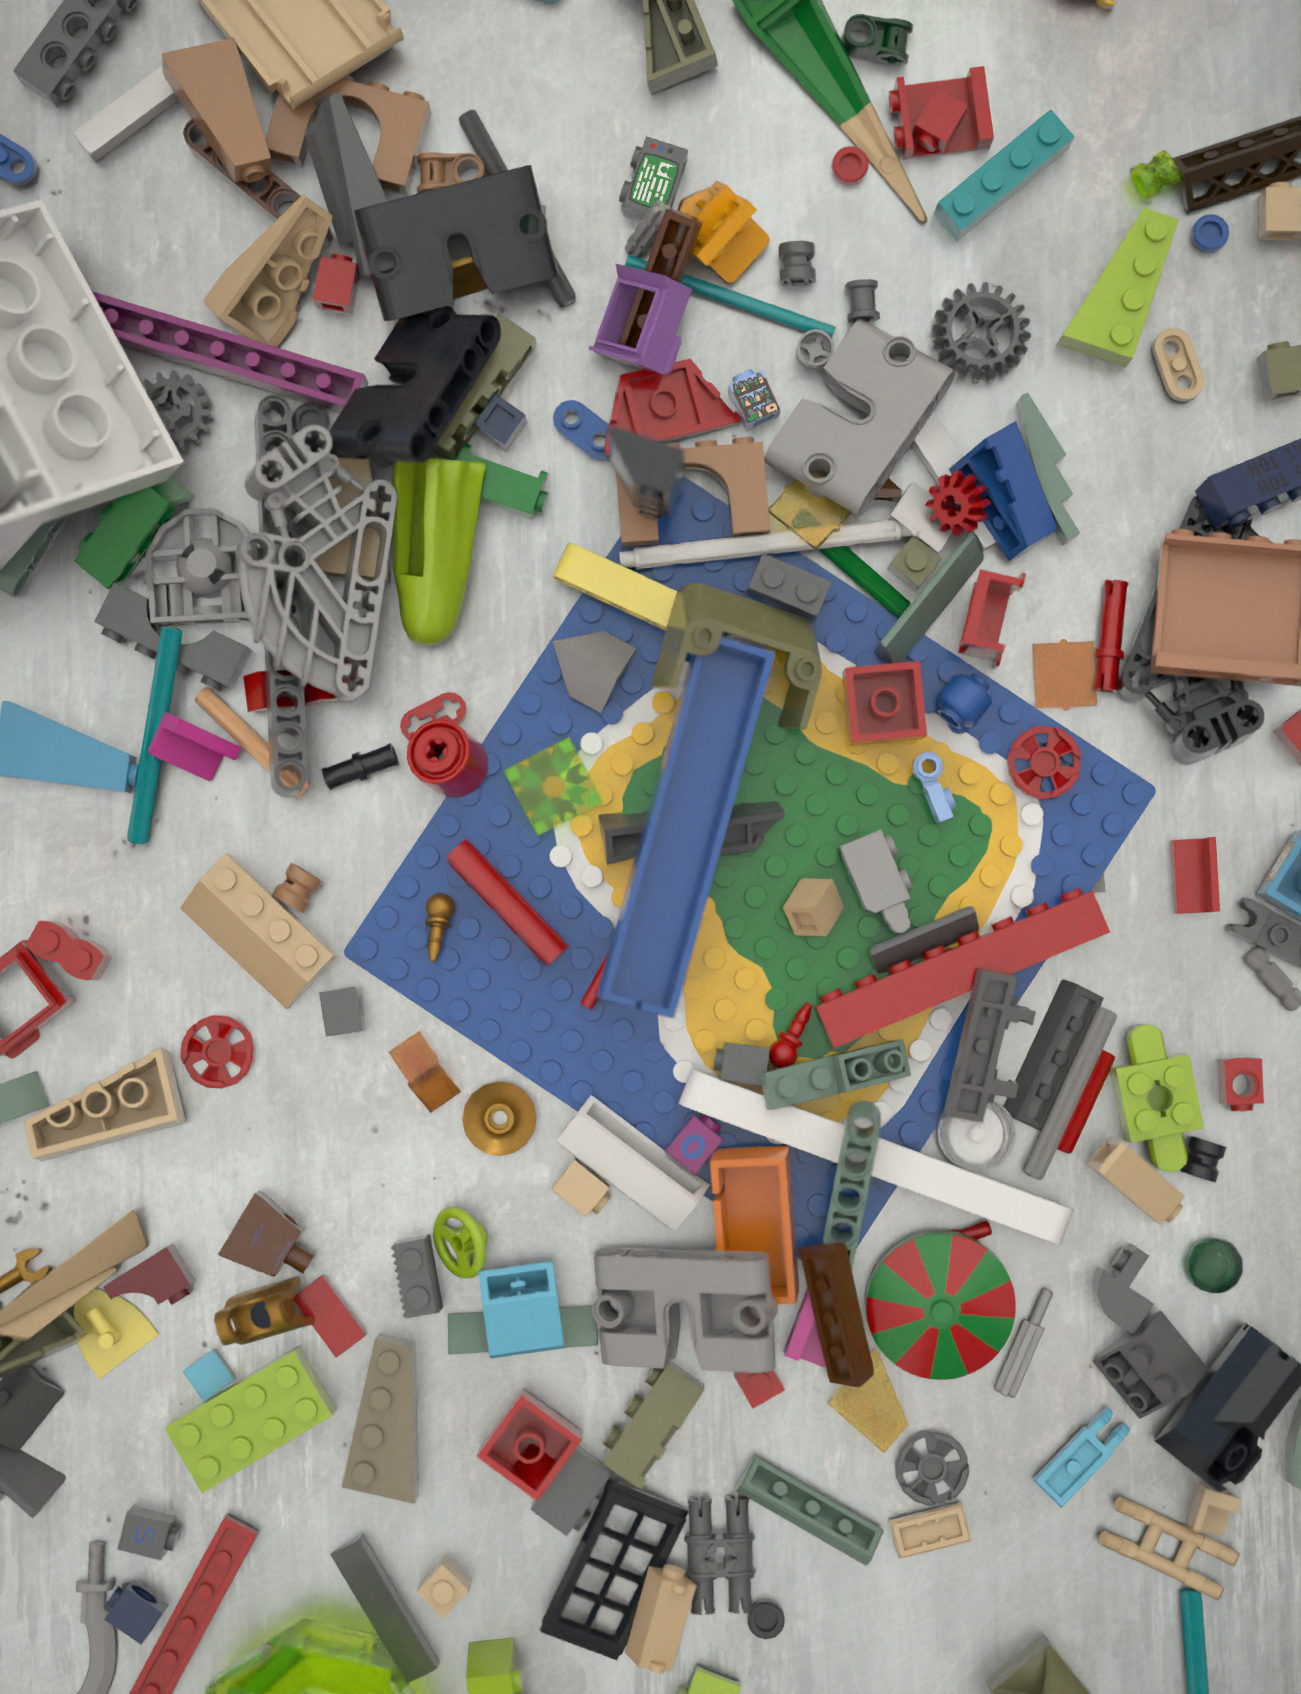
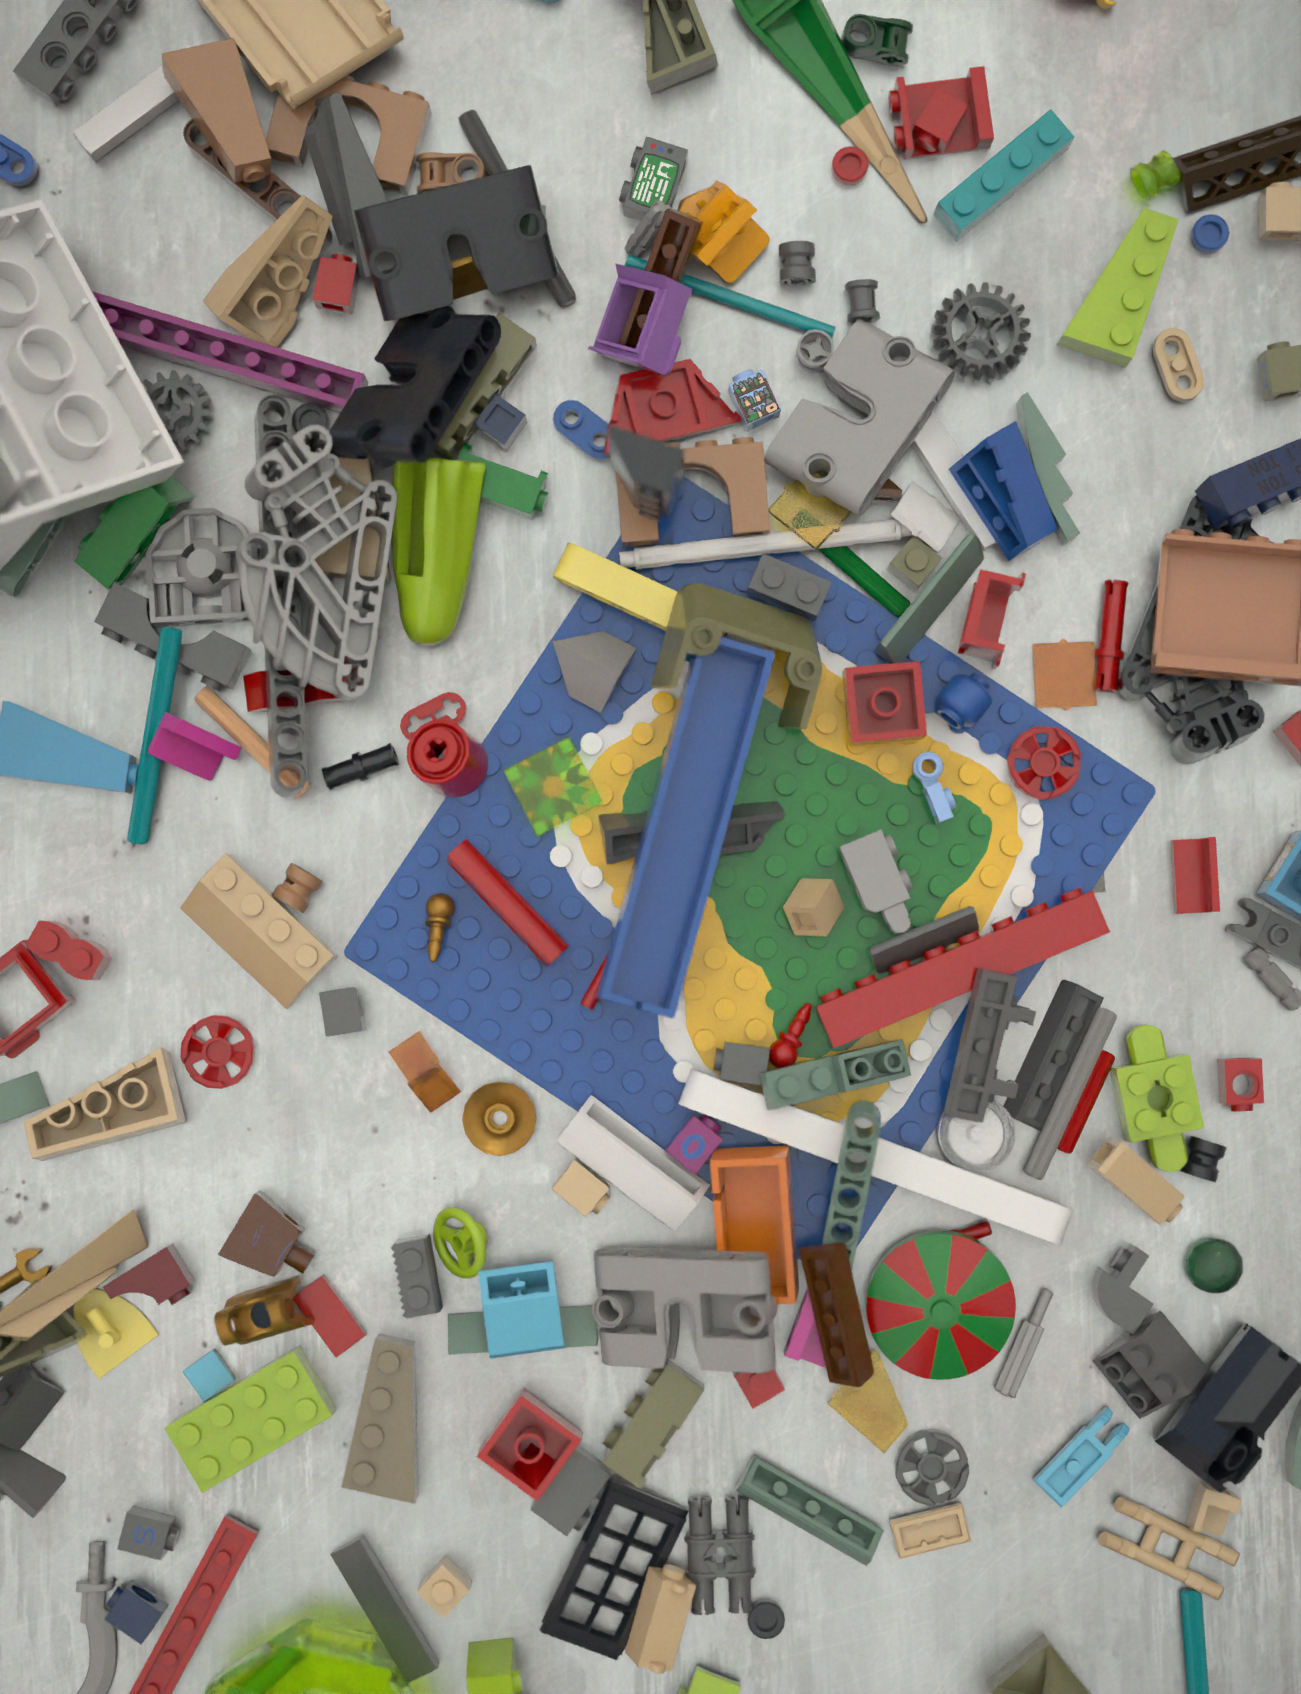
(960, 490): red gear -> none

